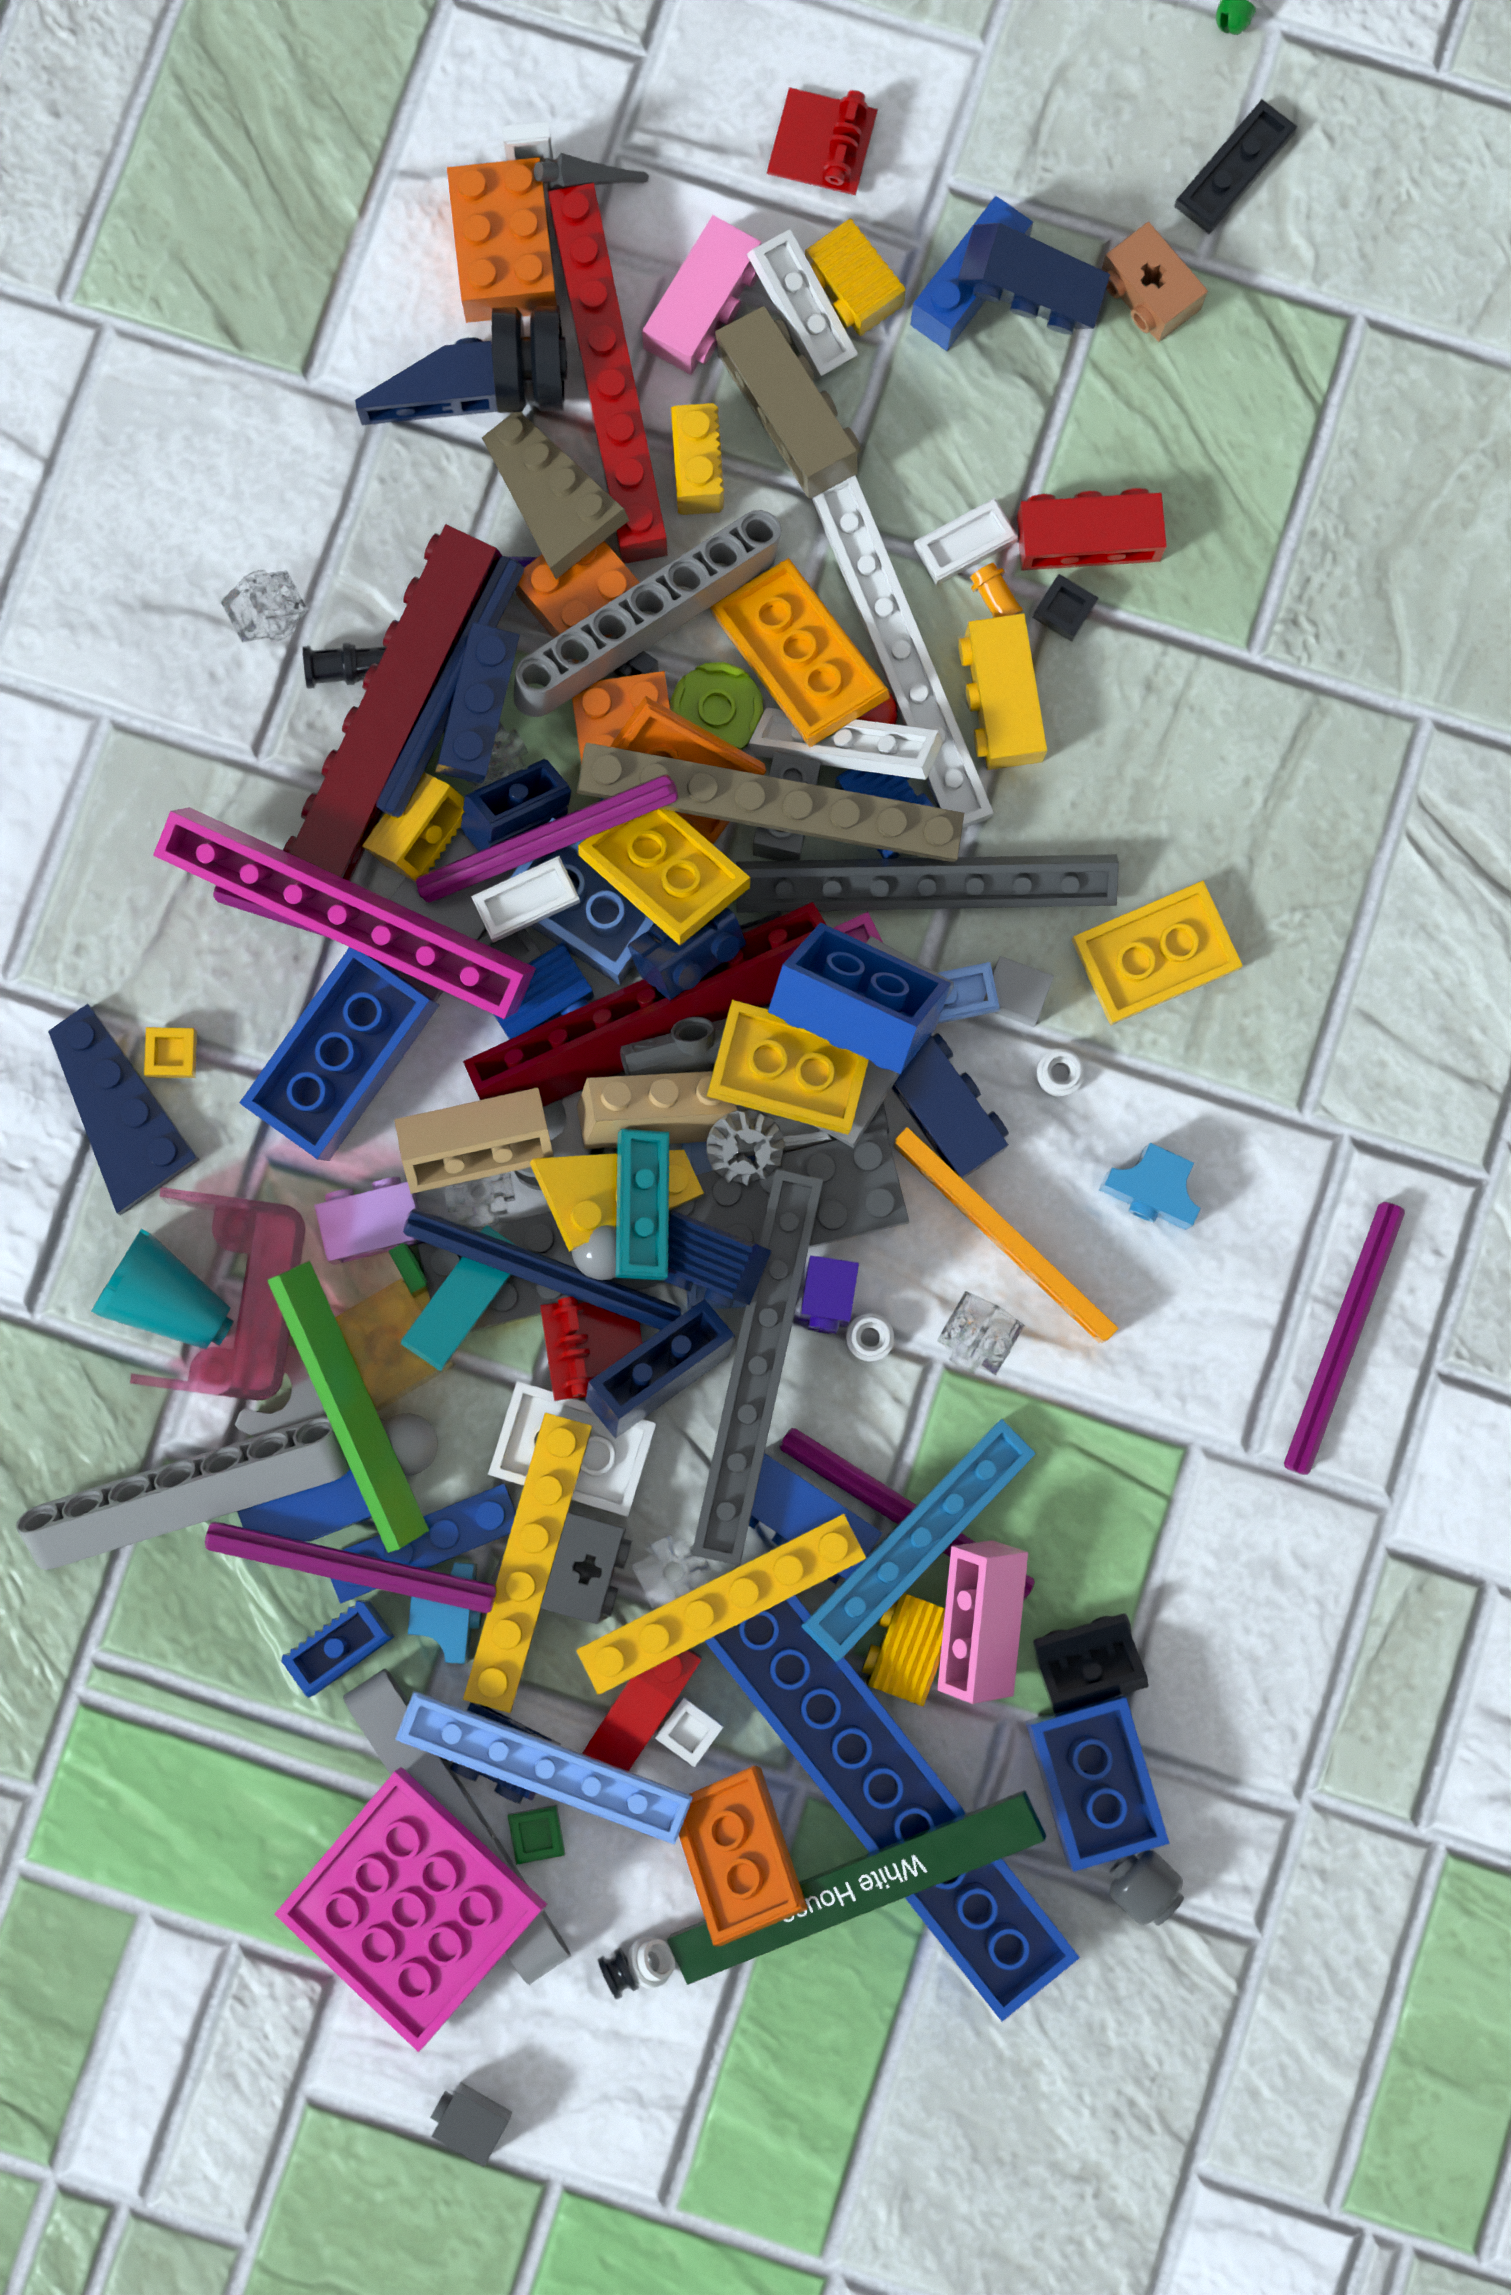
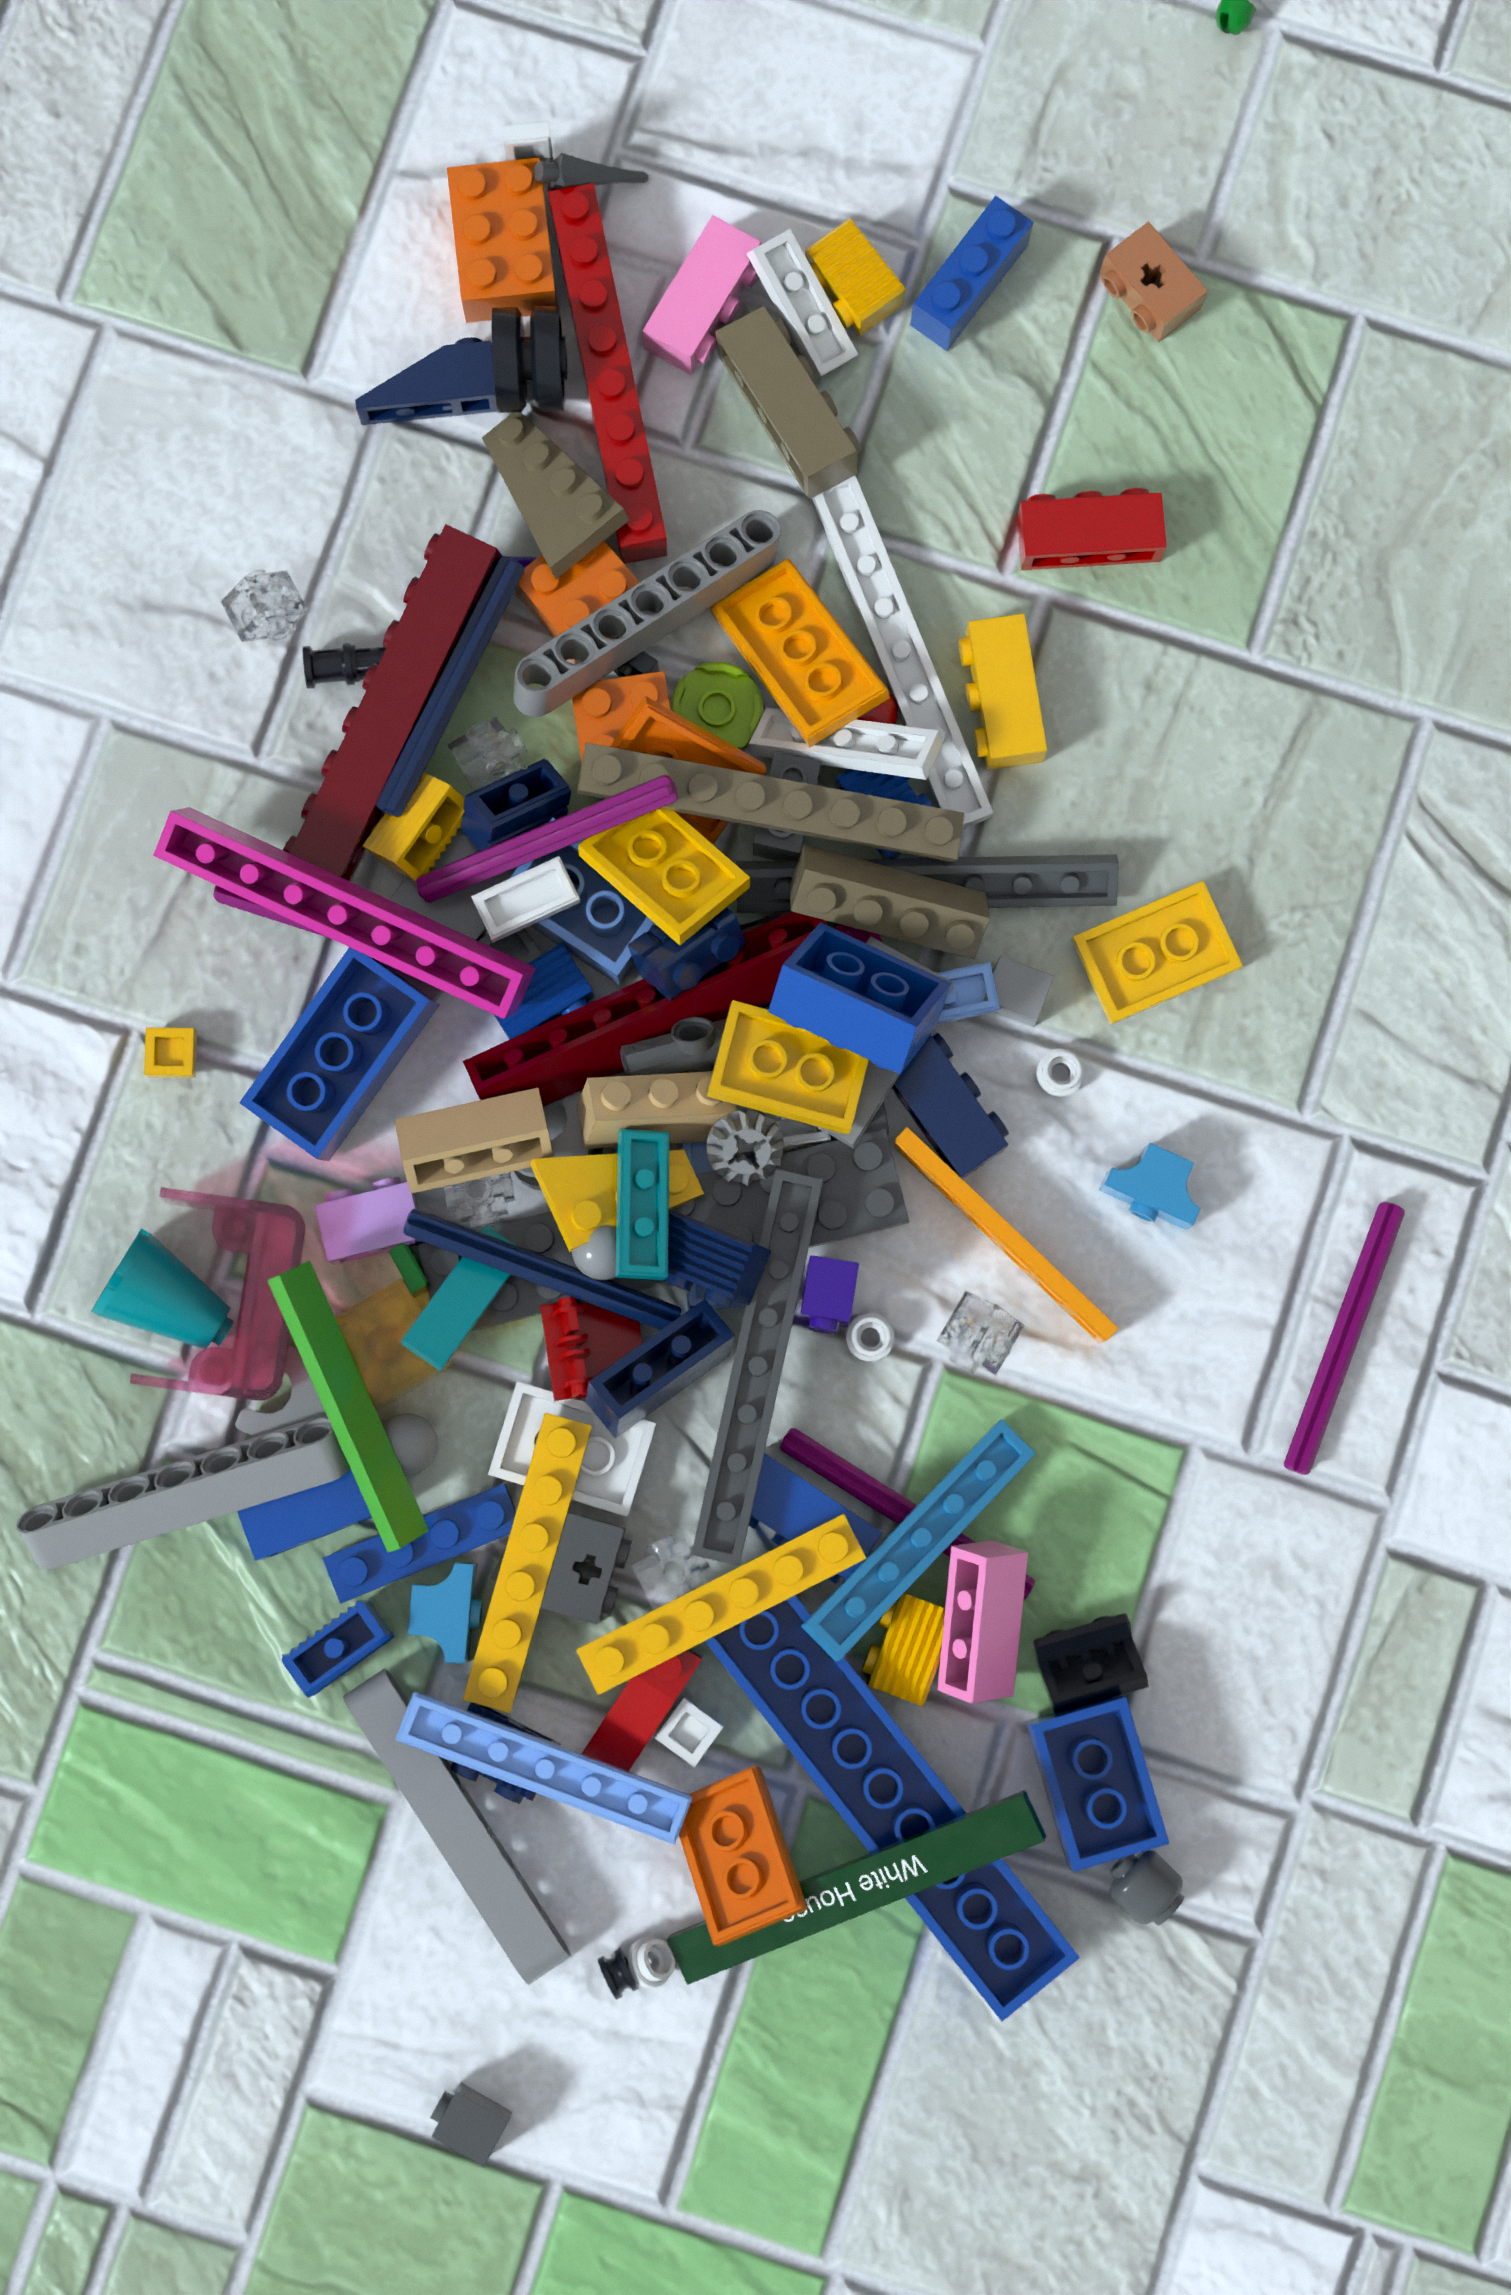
(123, 1120): dark blue wing -> none
(350, 1567): magenta axle -> none
(410, 1909): dark pink plate -> none
(477, 703): dark blue brick -> none
(536, 1834): green tile -> none
(697, 459): yellow brick -> none
(823, 140): red hinge -> none
(889, 901): none -> dark tan brick
(965, 541): white tile -> none
(995, 591): light orange pin -> none
(1033, 278): dark blue brick -> none
(1065, 607): black plate -> none
(1235, 166): black tile -> none

